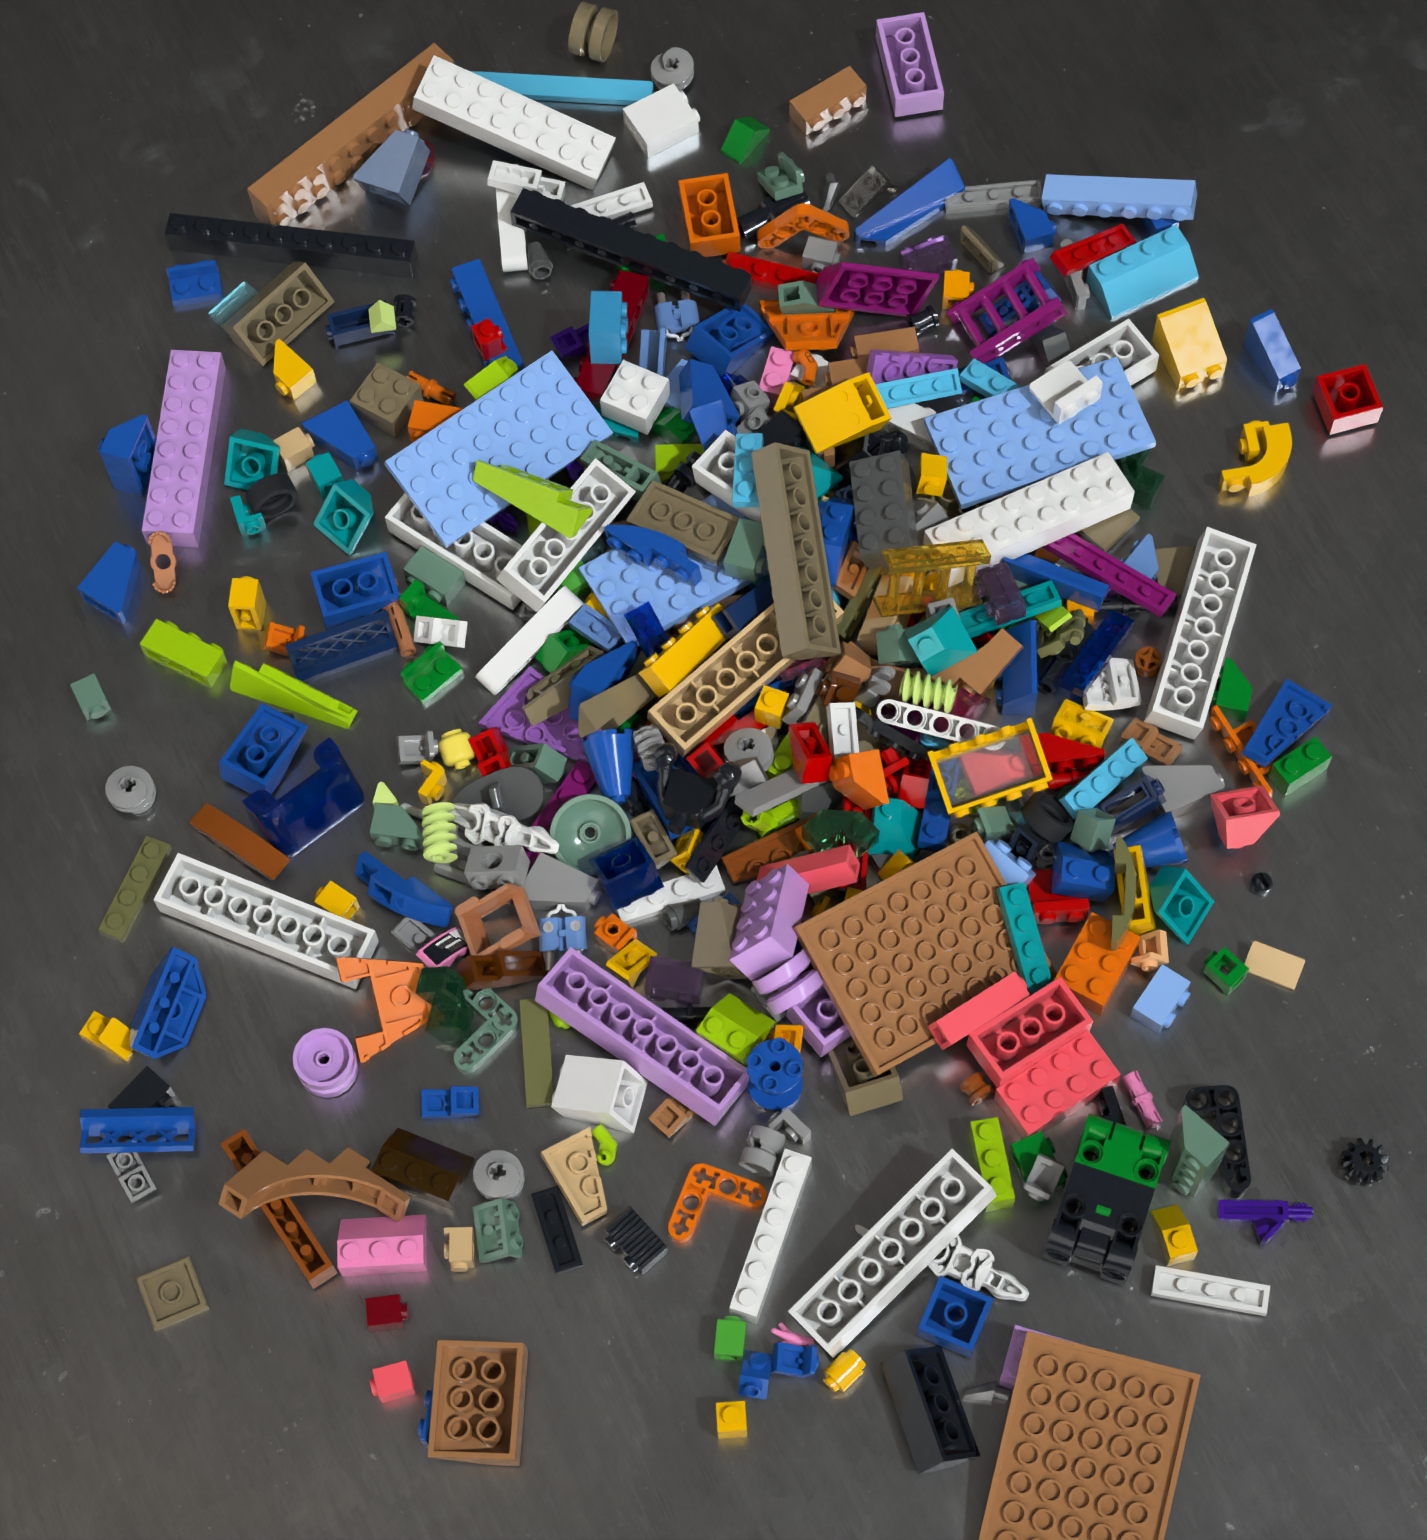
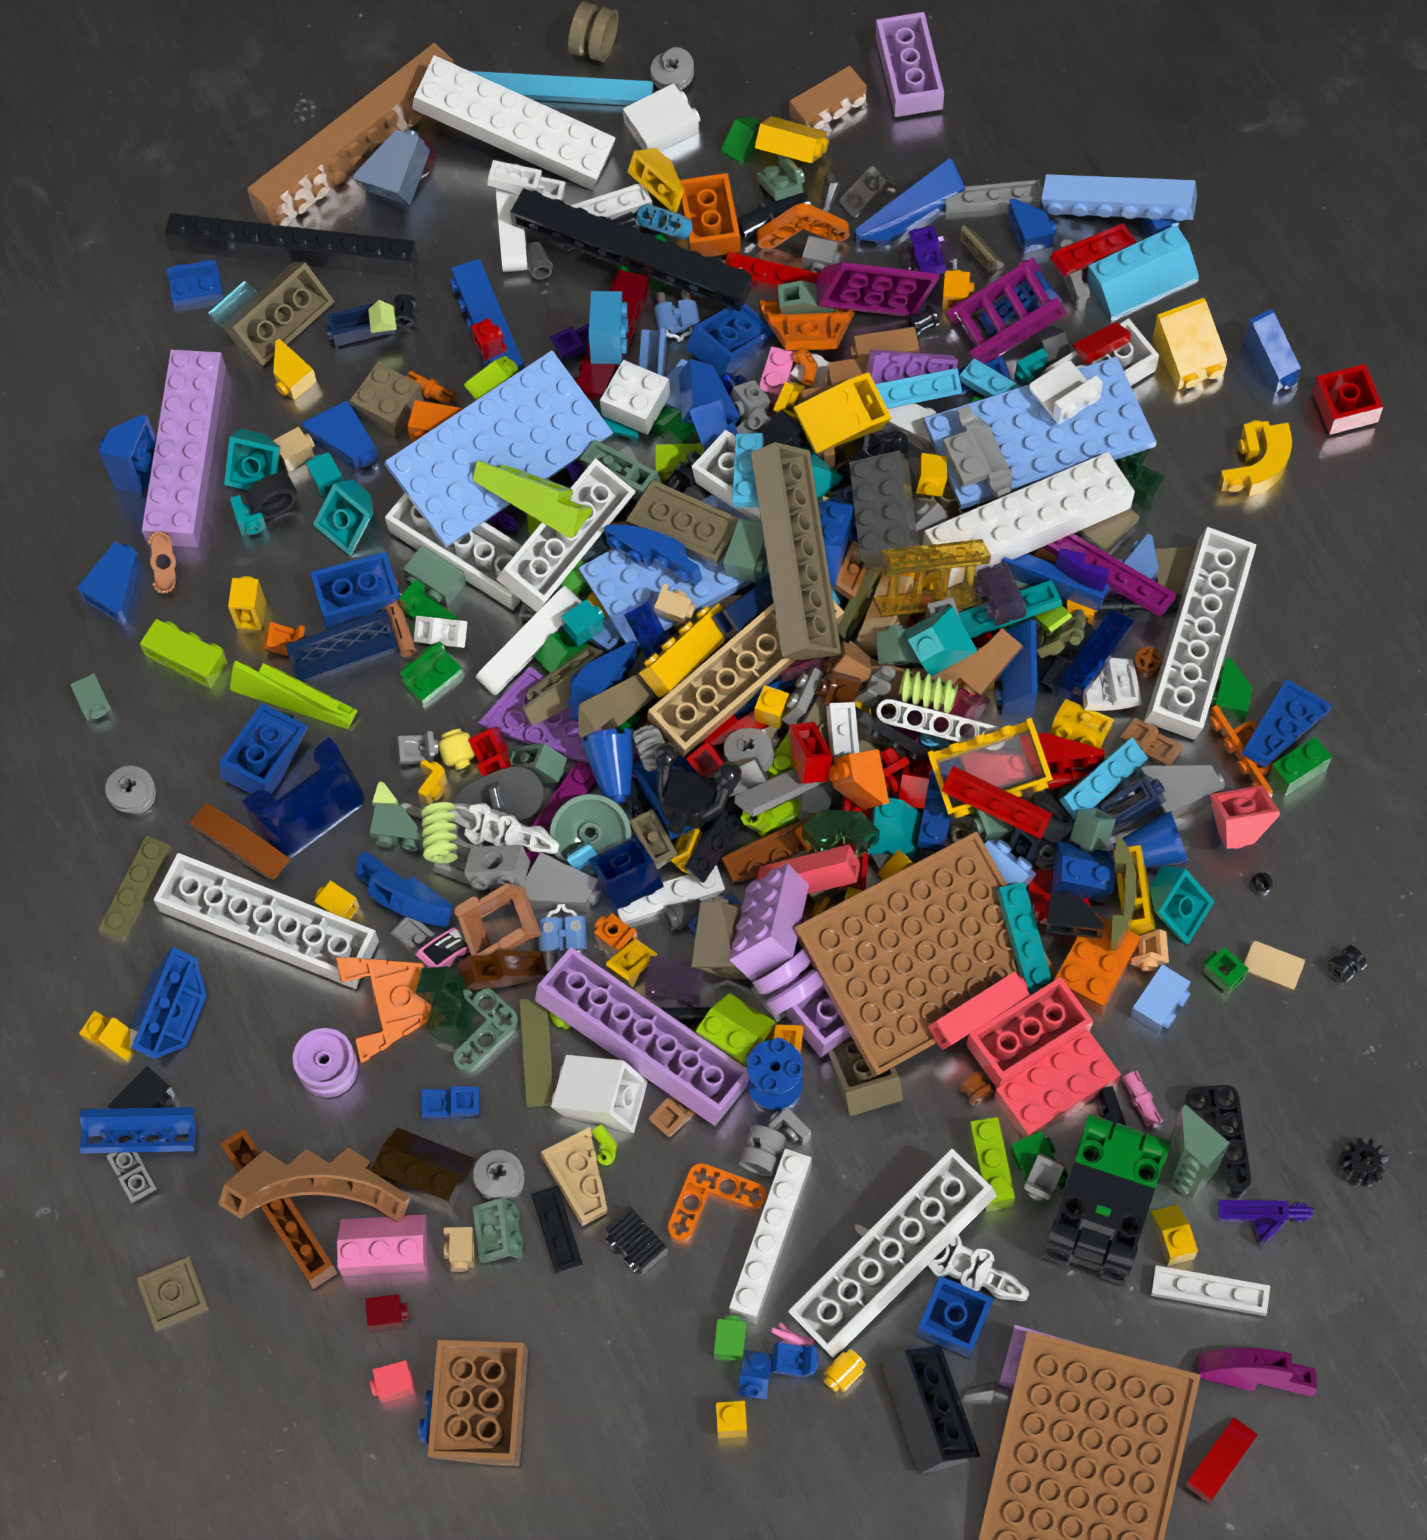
(579, 856): none -> medium azure slope
(583, 622): none -> teal brick
(658, 176): none -> yellow slope
(669, 227): none -> dark azure beam
(674, 605): none -> tan brick
(791, 139): none -> yellow brick
(926, 250): none -> dark purple slope
(977, 454): none -> light grey plate
(996, 802): none -> red plate
(1030, 367): none -> teal bracket
(1072, 917): none -> black slope
(1073, 566): none -> dark purple slope
(1102, 342): none -> red slope
(1221, 1460): none -> red slope
(1250, 1366): none -> magenta slope
(1347, 963): none -> black wheel

